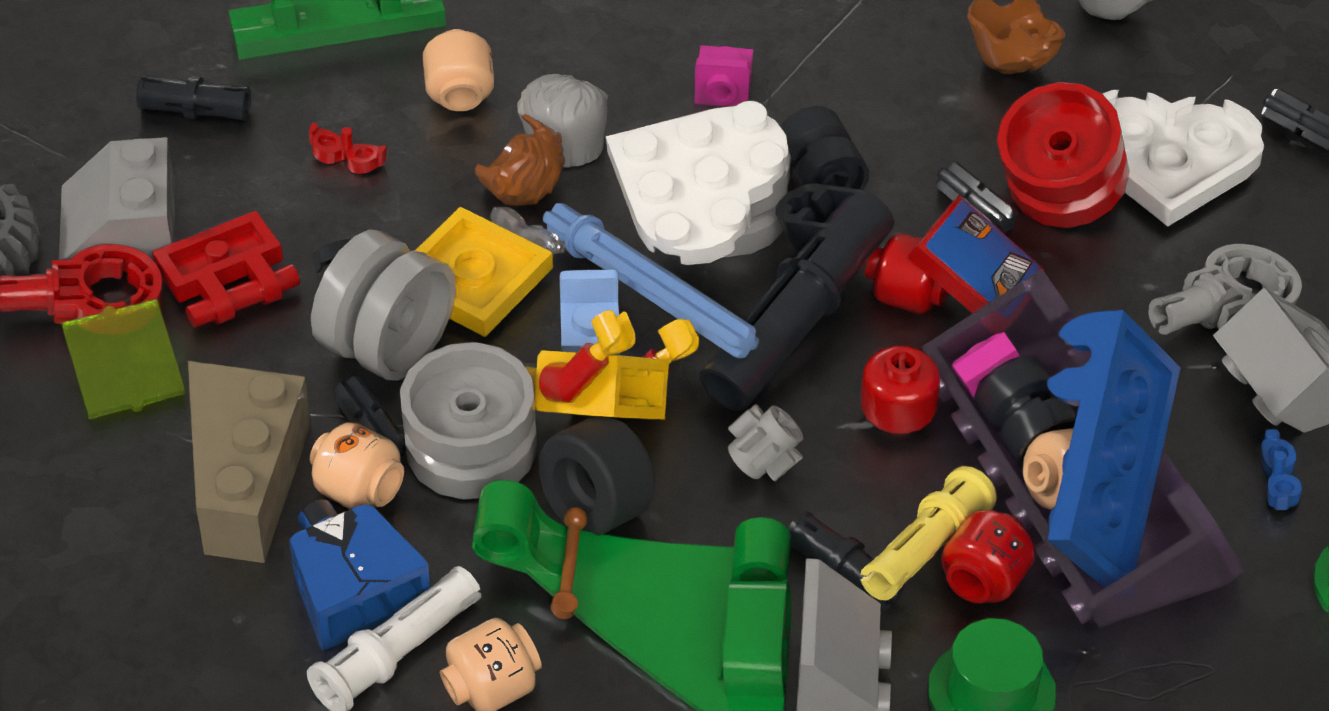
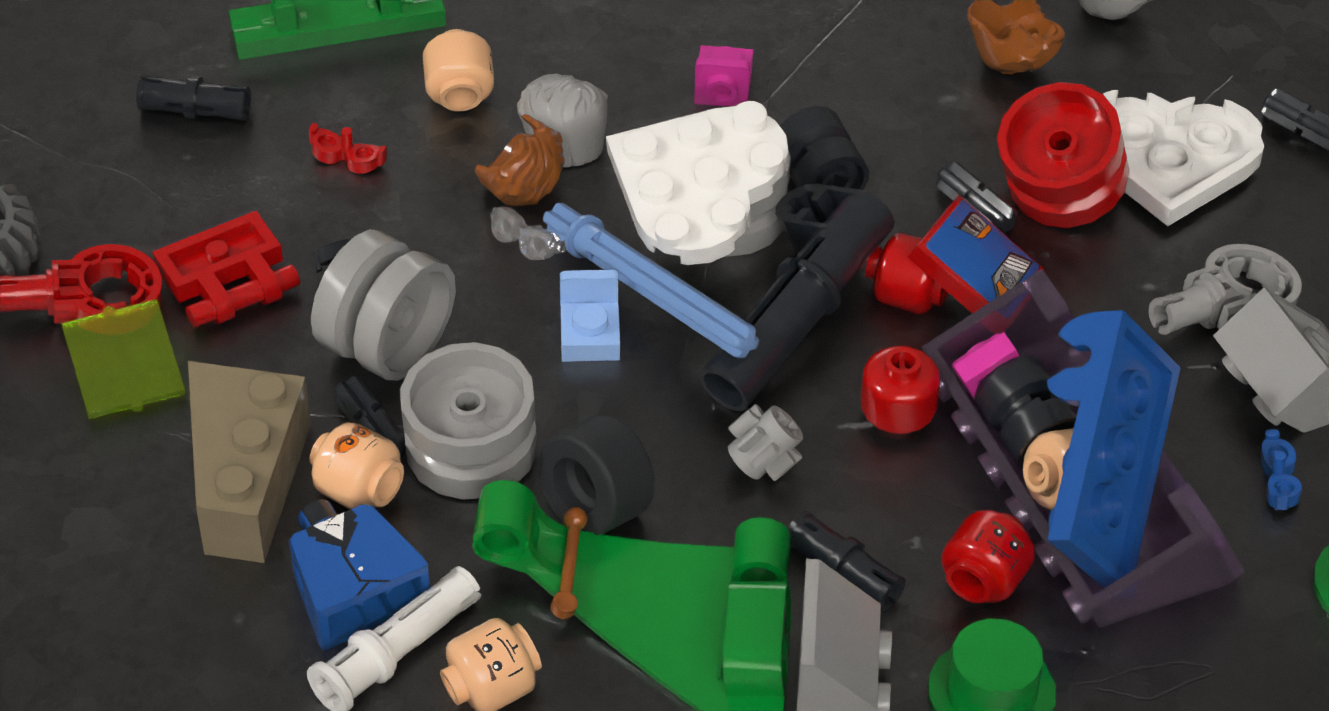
(120, 199): light grey slope -> none
(489, 267): yellow plate -> none
(606, 383): torso -> none
(936, 522): light yellow pin -> none

